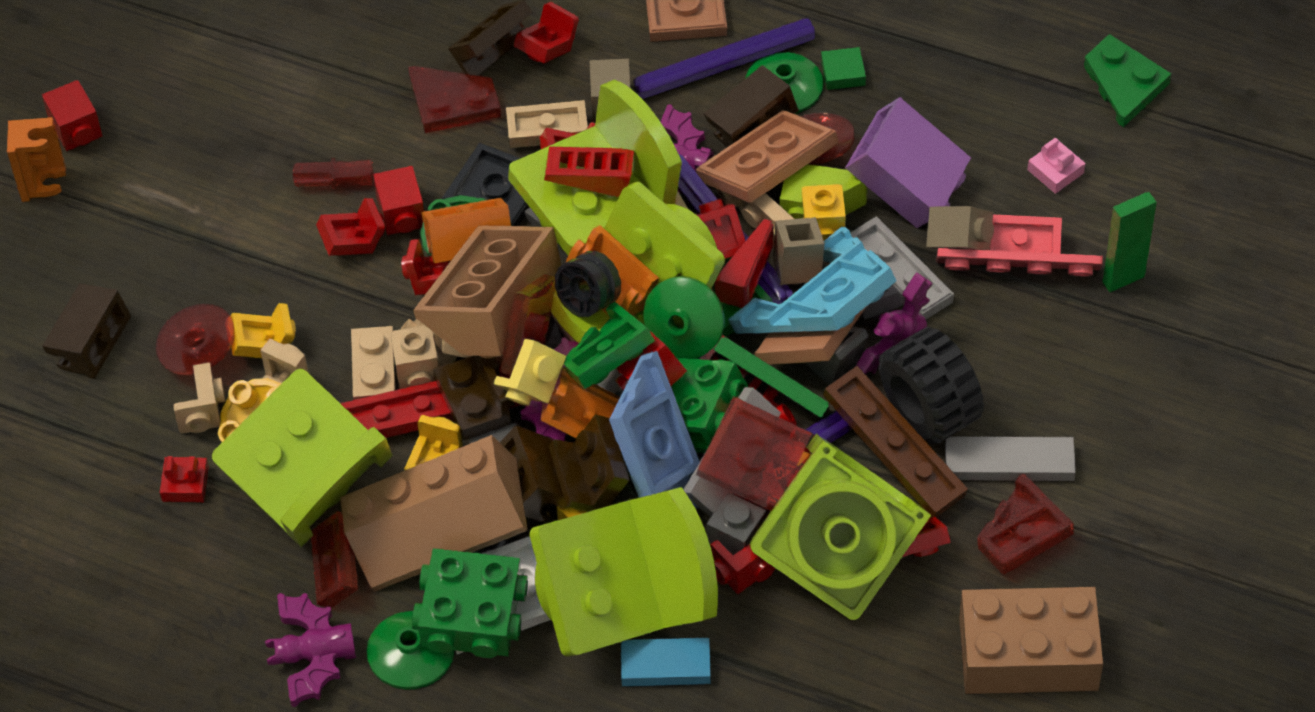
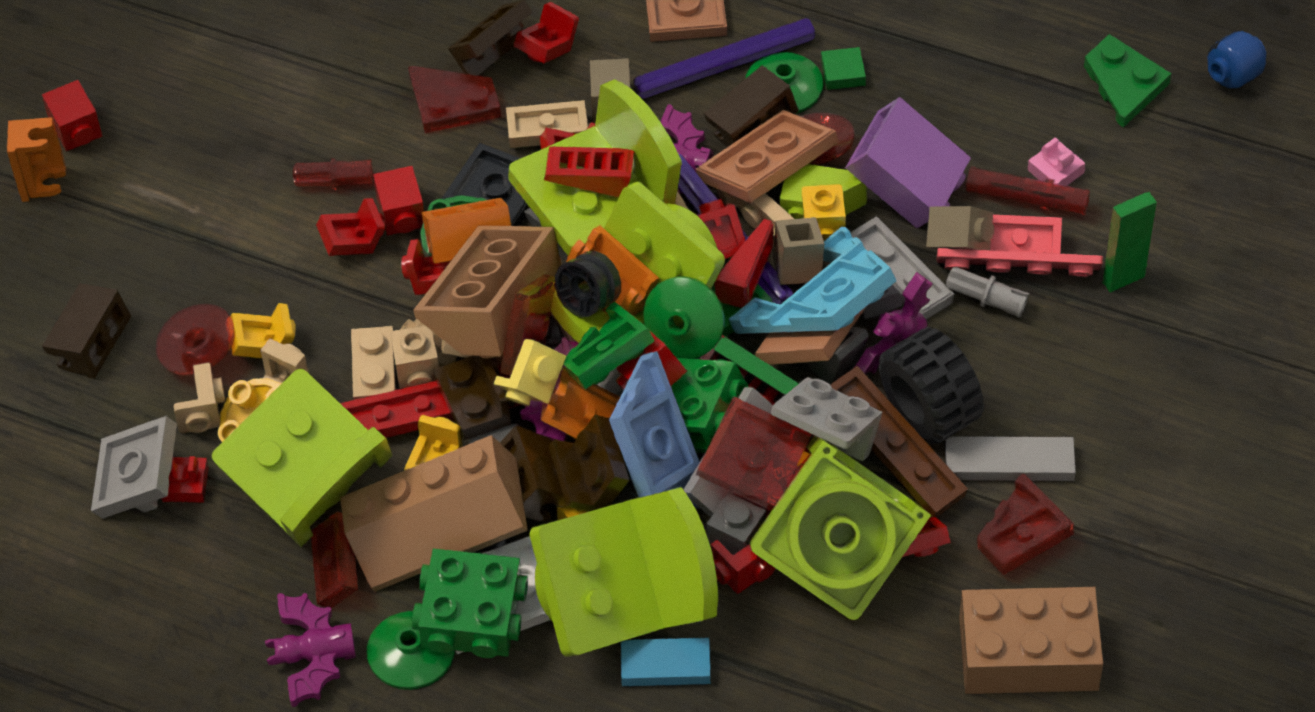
(134, 468): none -> light grey hinge
(830, 415): none -> light grey bracket
(988, 291): none -> light grey axle
(1075, 198): none -> clear red pin
(1236, 59): none -> blue head

